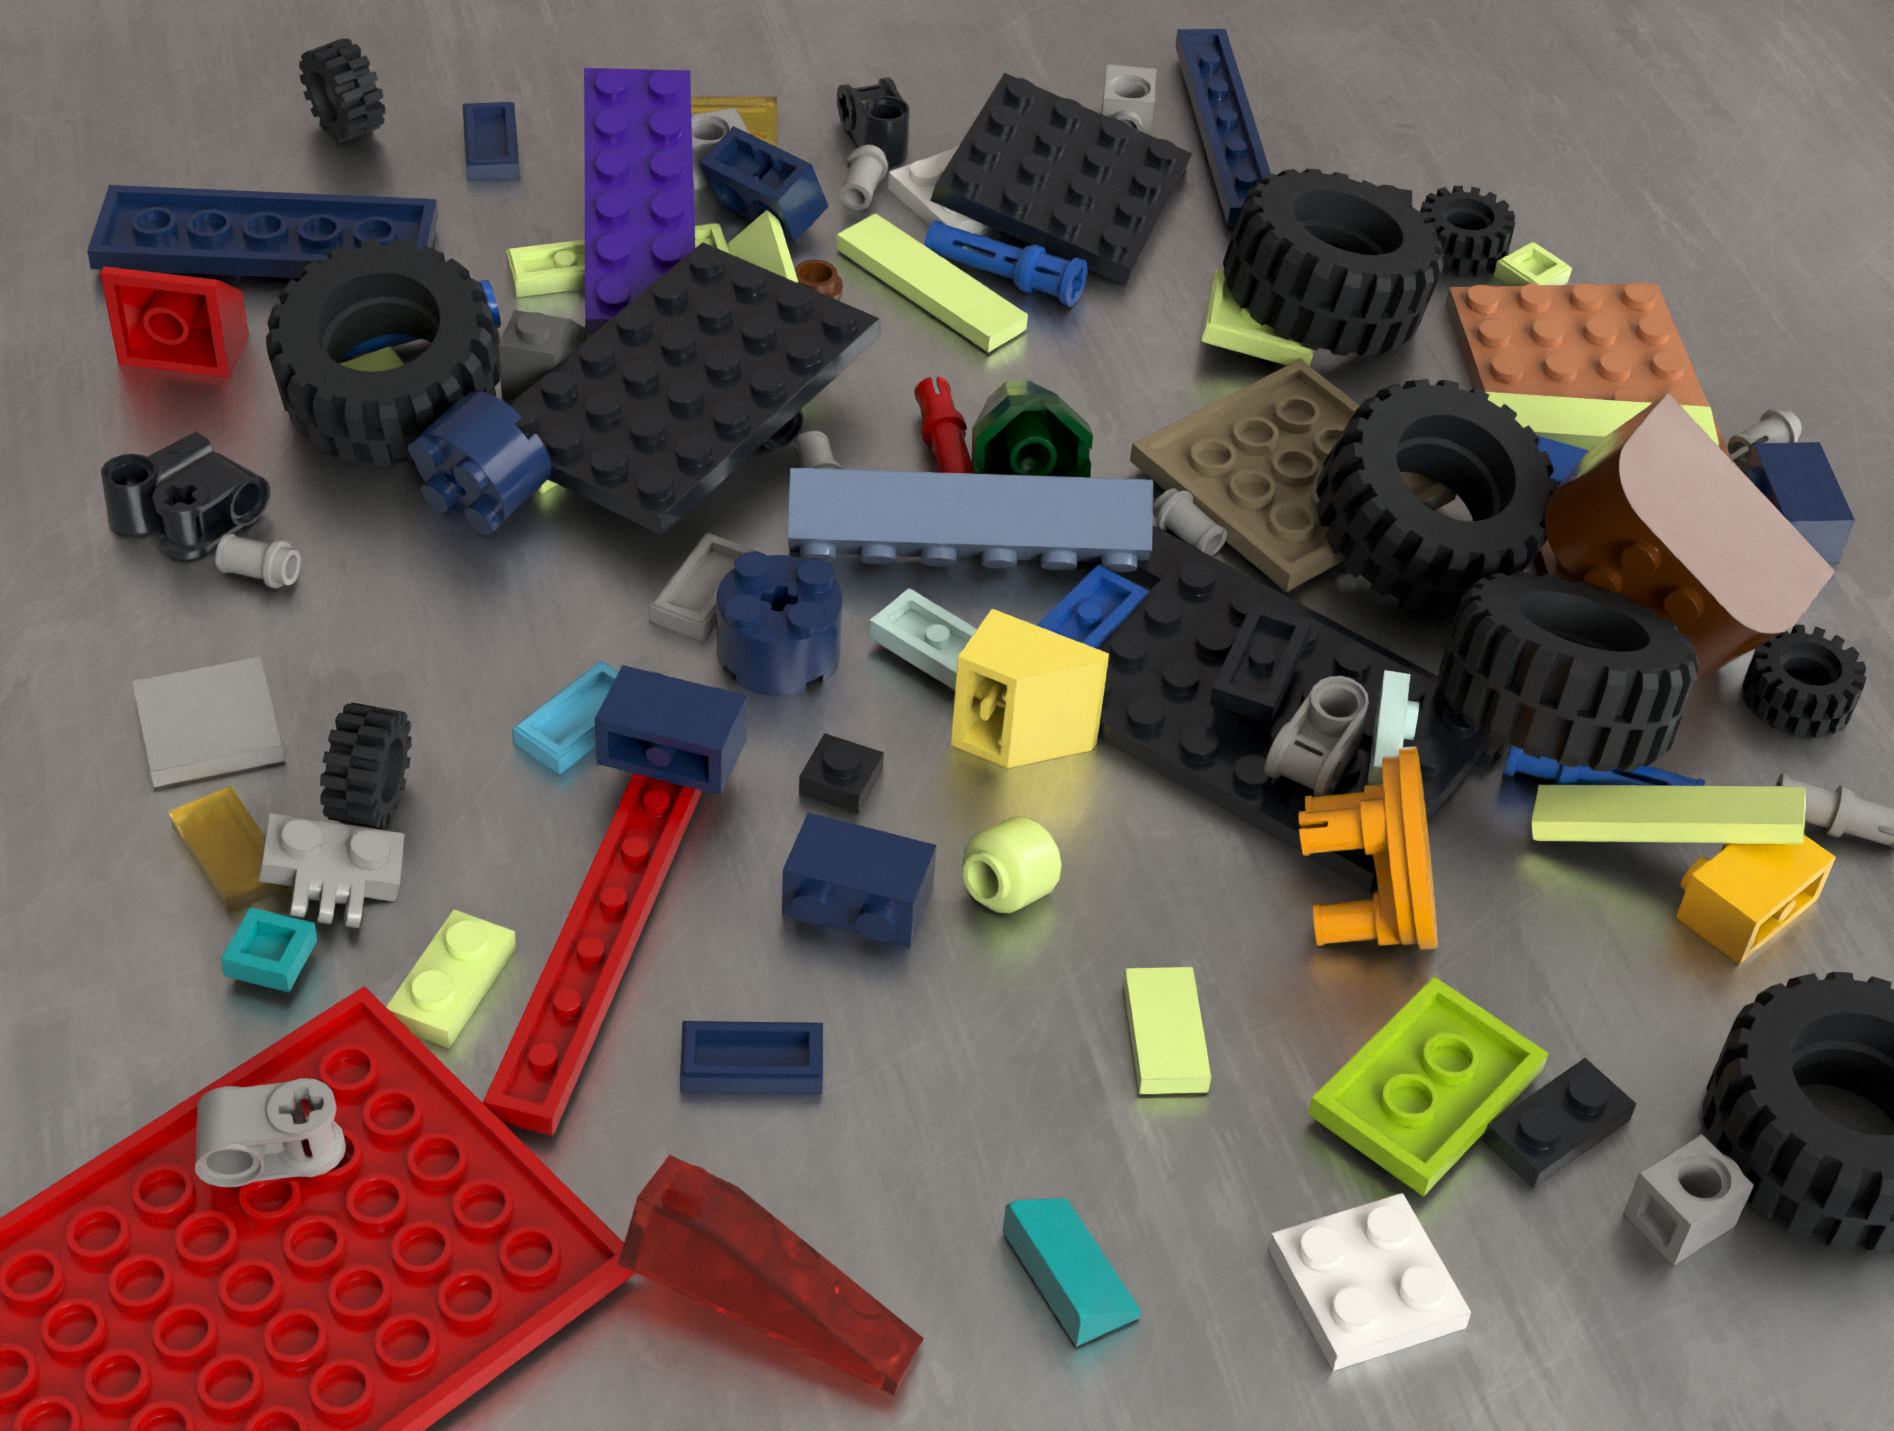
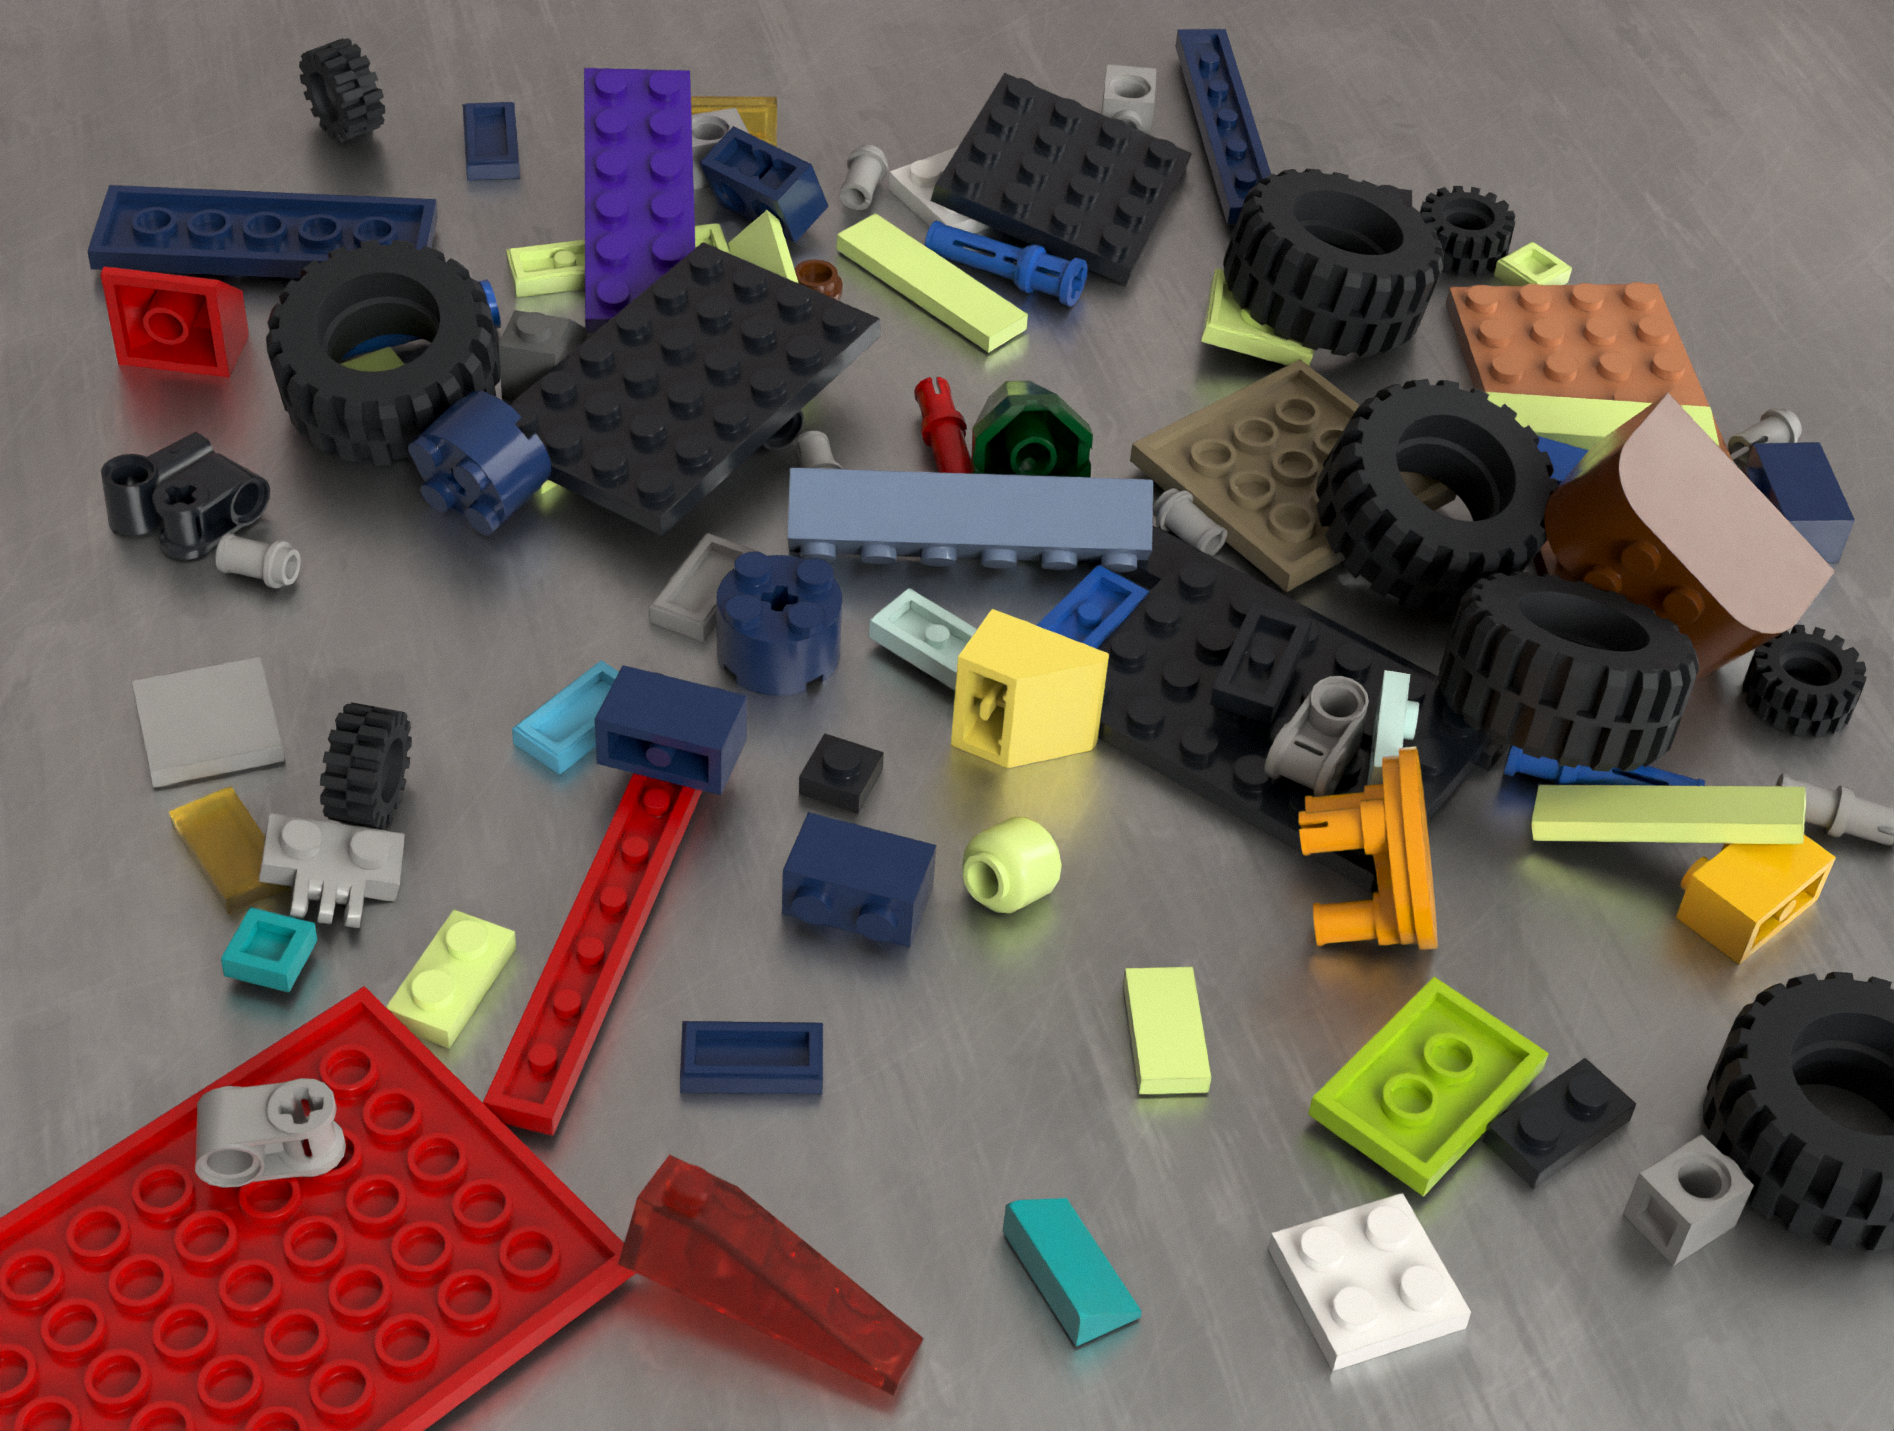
(876, 117): black piece -> none

